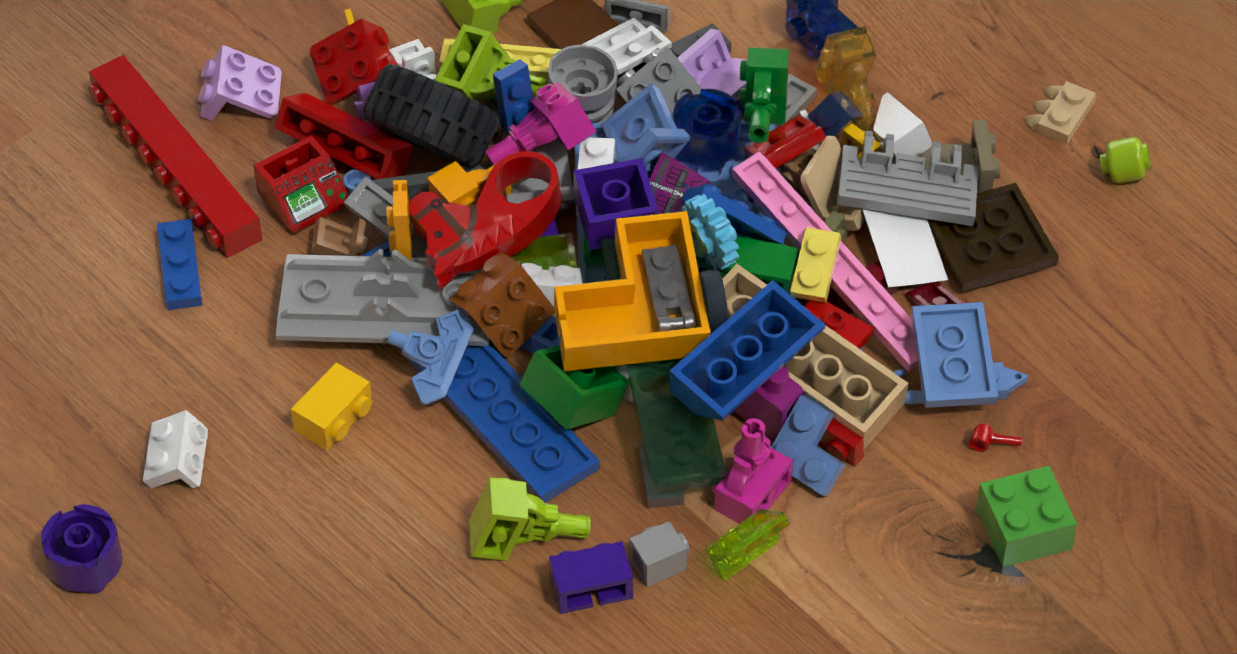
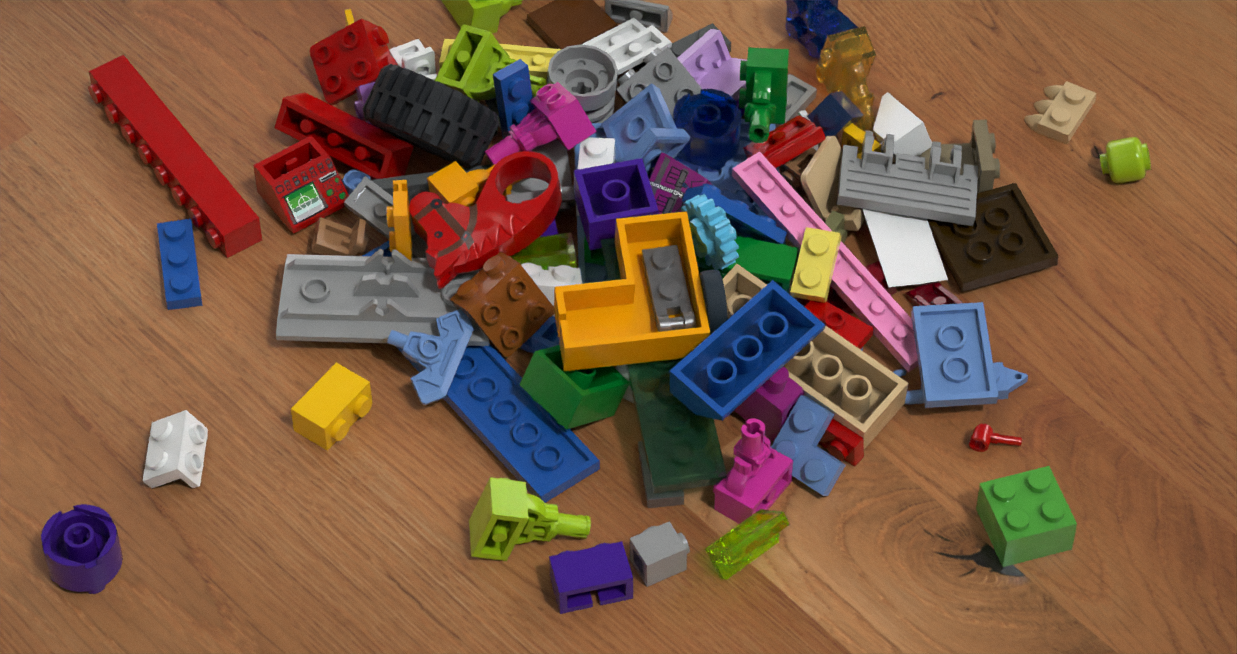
(239, 81): lavender bracket -> none

